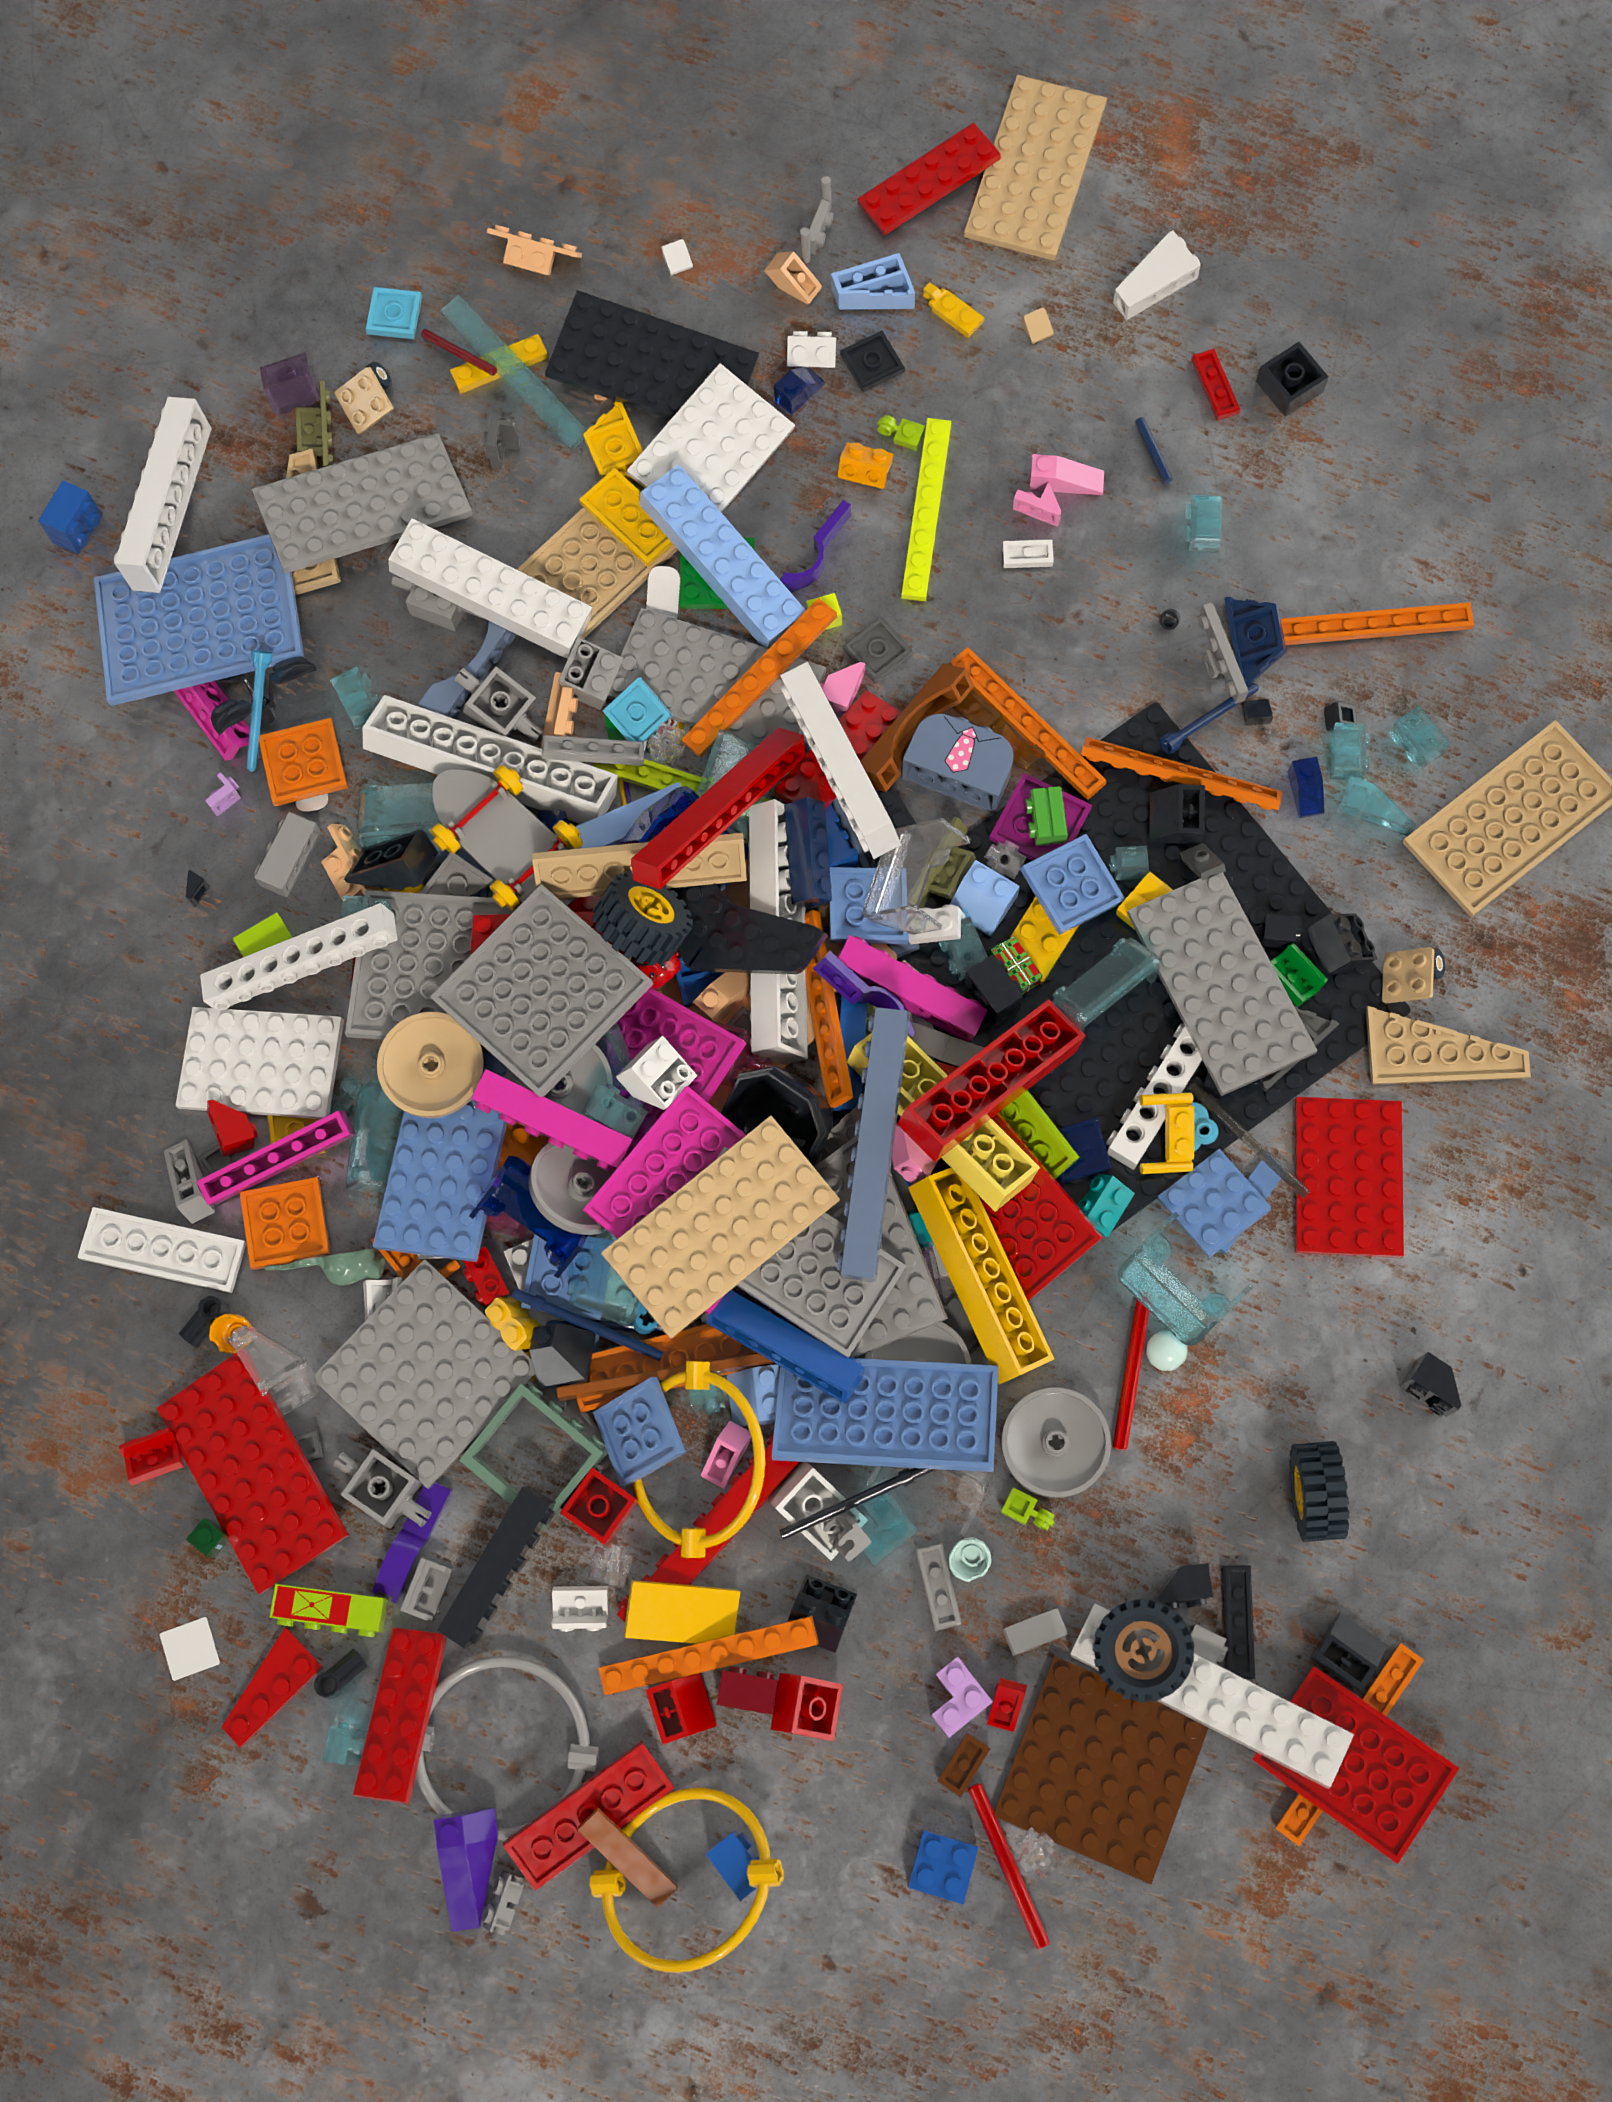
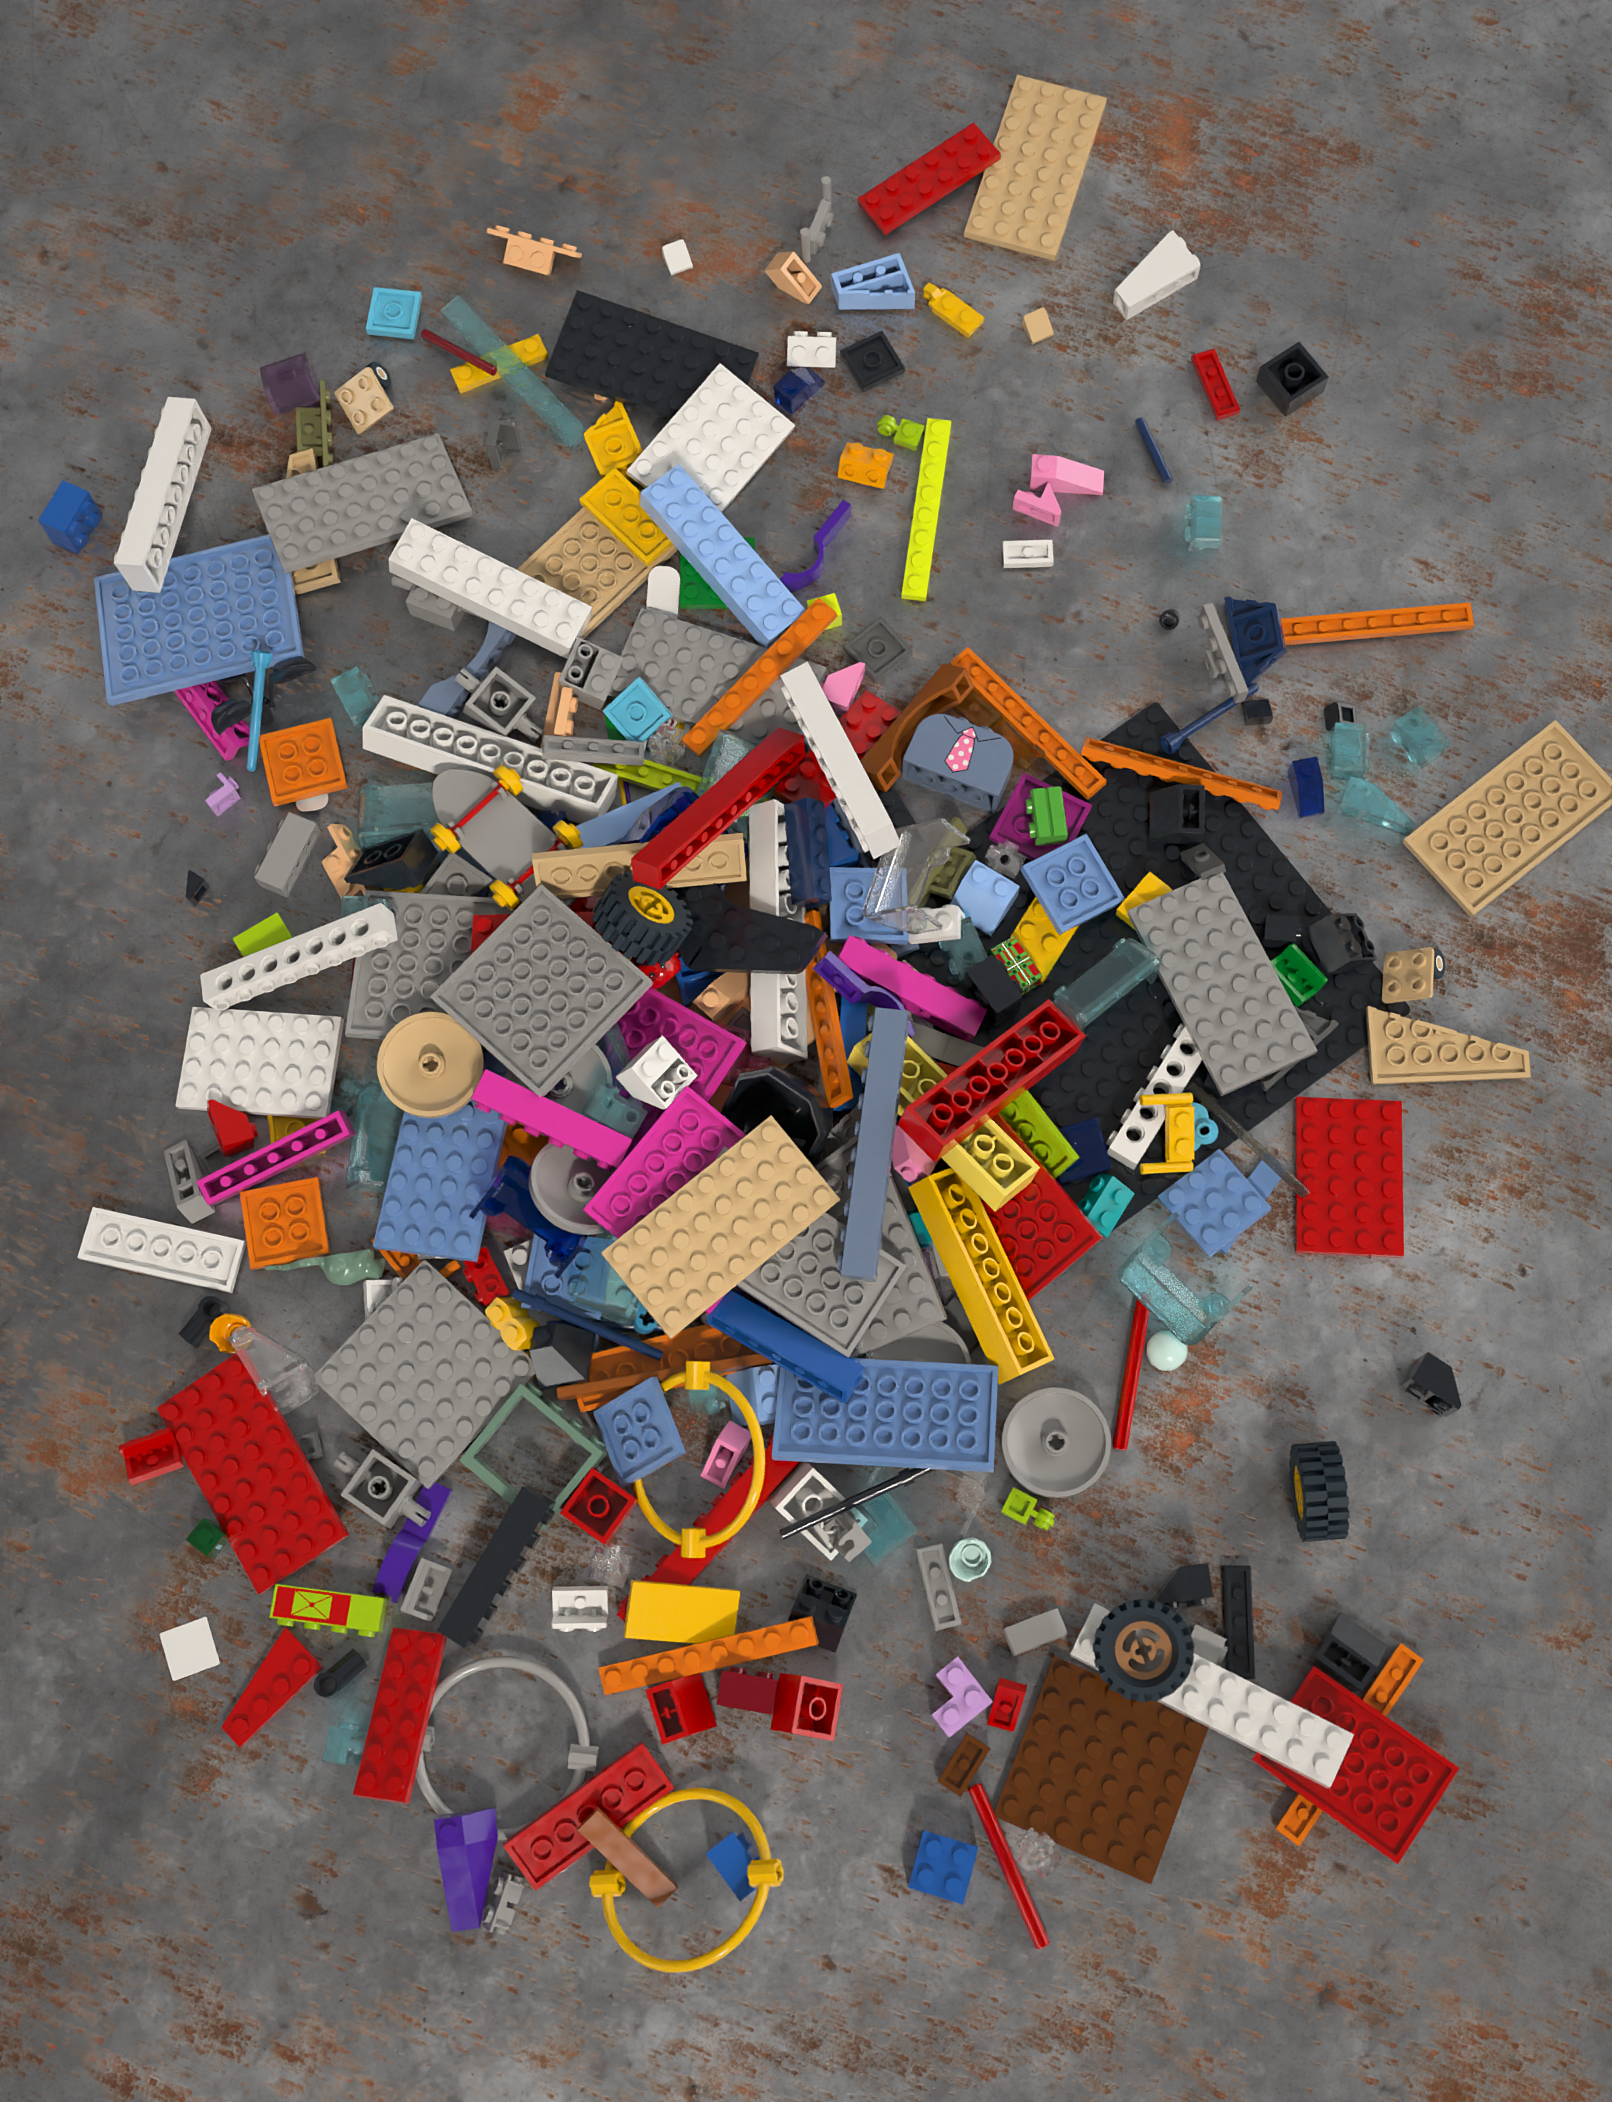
(1130, 862): clear light blue brick -> none

